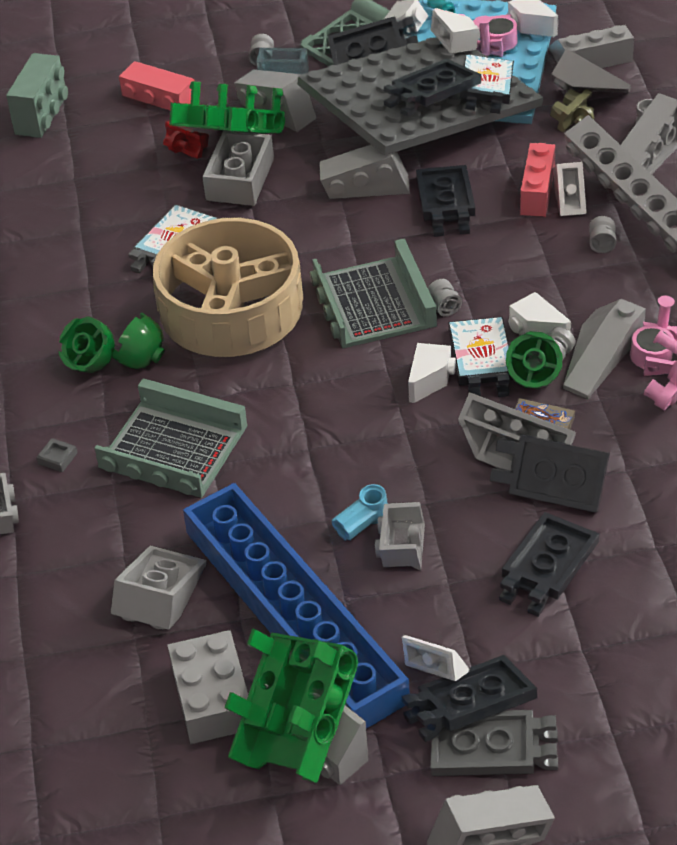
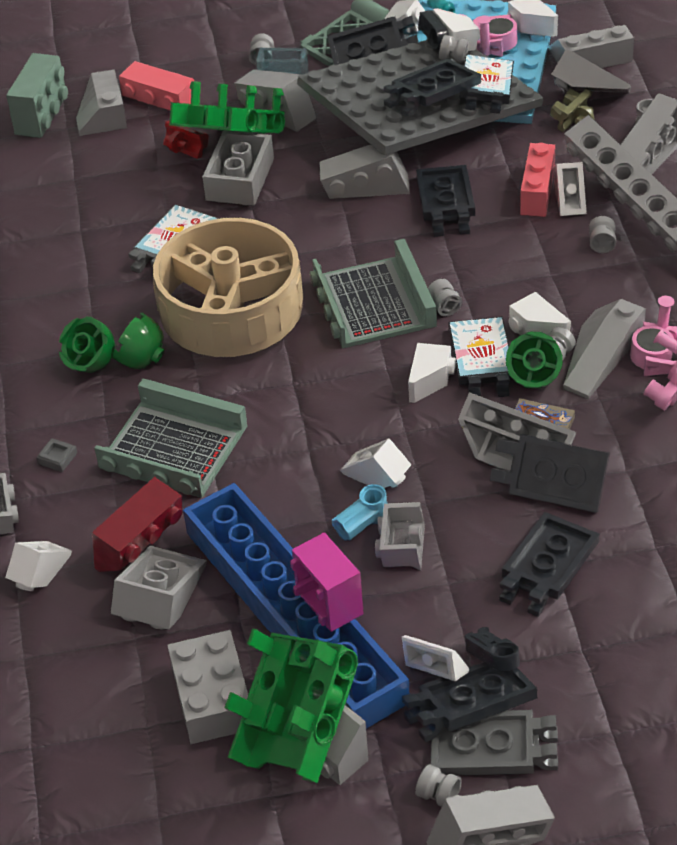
(36, 563): none -> white slope
(101, 105): none -> light grey wedge
(135, 525): none -> dark red slope
(327, 581): none -> dark pink container
(378, 465): none -> white slope
(432, 28): none -> black piece
(437, 785): none -> light grey wheel
(453, 49): none -> light grey wheel
(495, 652): none -> black piece

